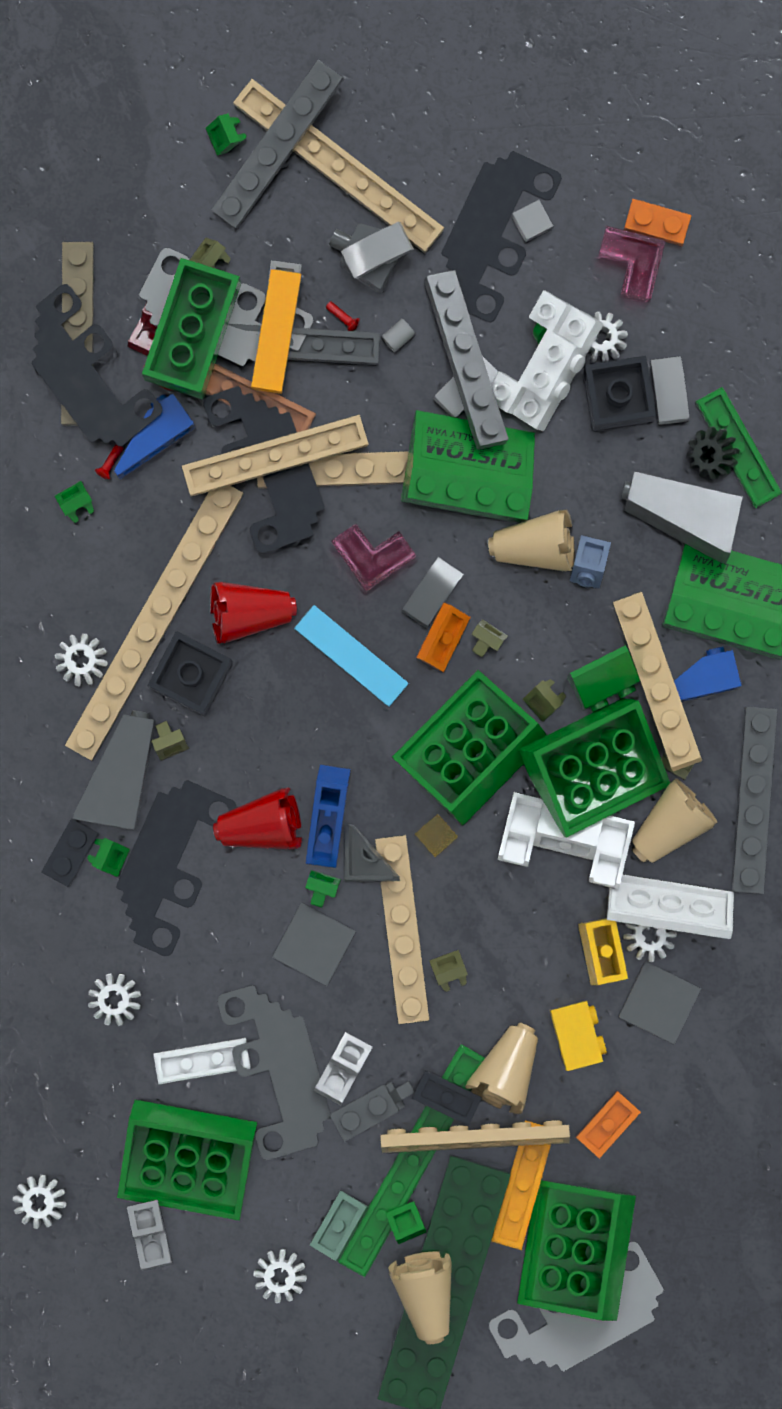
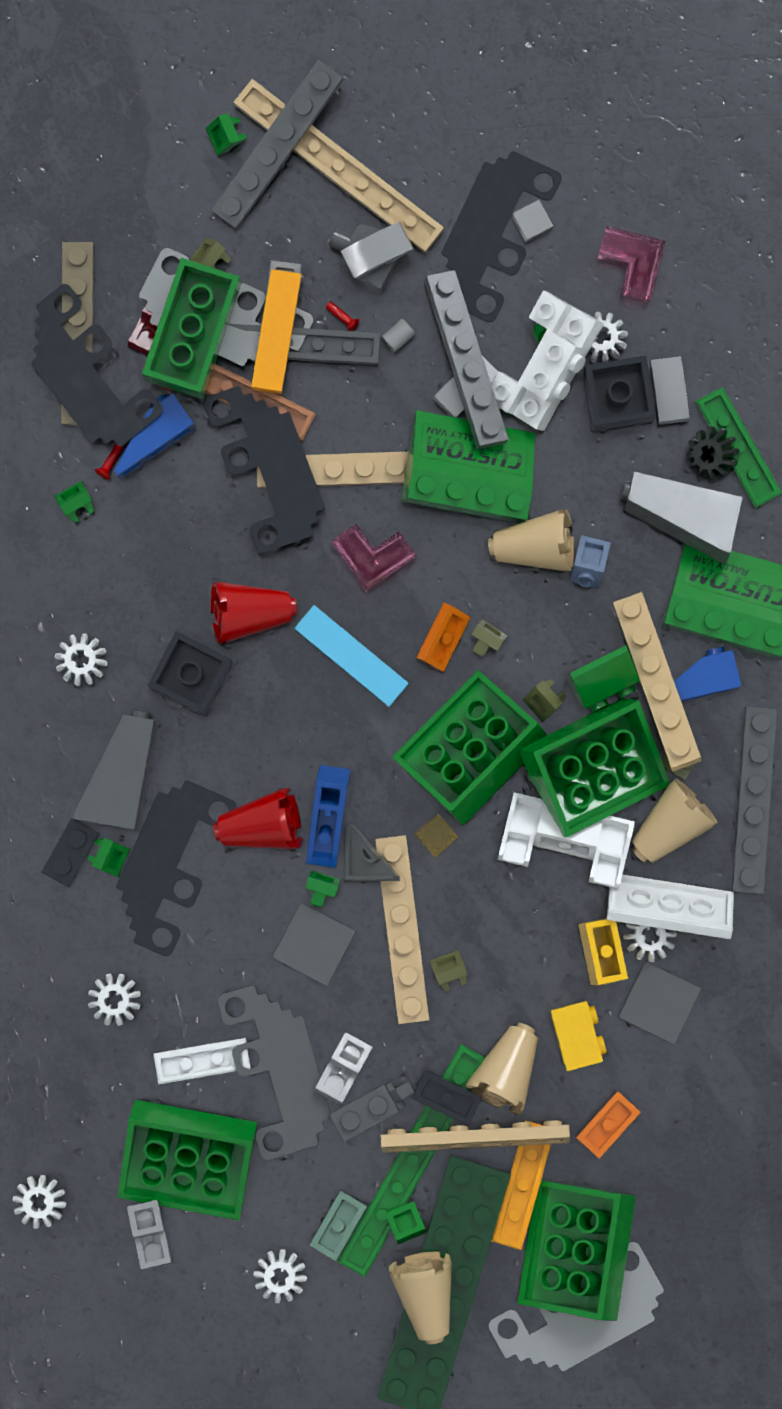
(153, 621): tan plate -> none
(169, 742): olive tile -> none
(274, 455): tan plate -> none
(432, 592): dark grey slope -> none
(657, 222): orange plate -> none

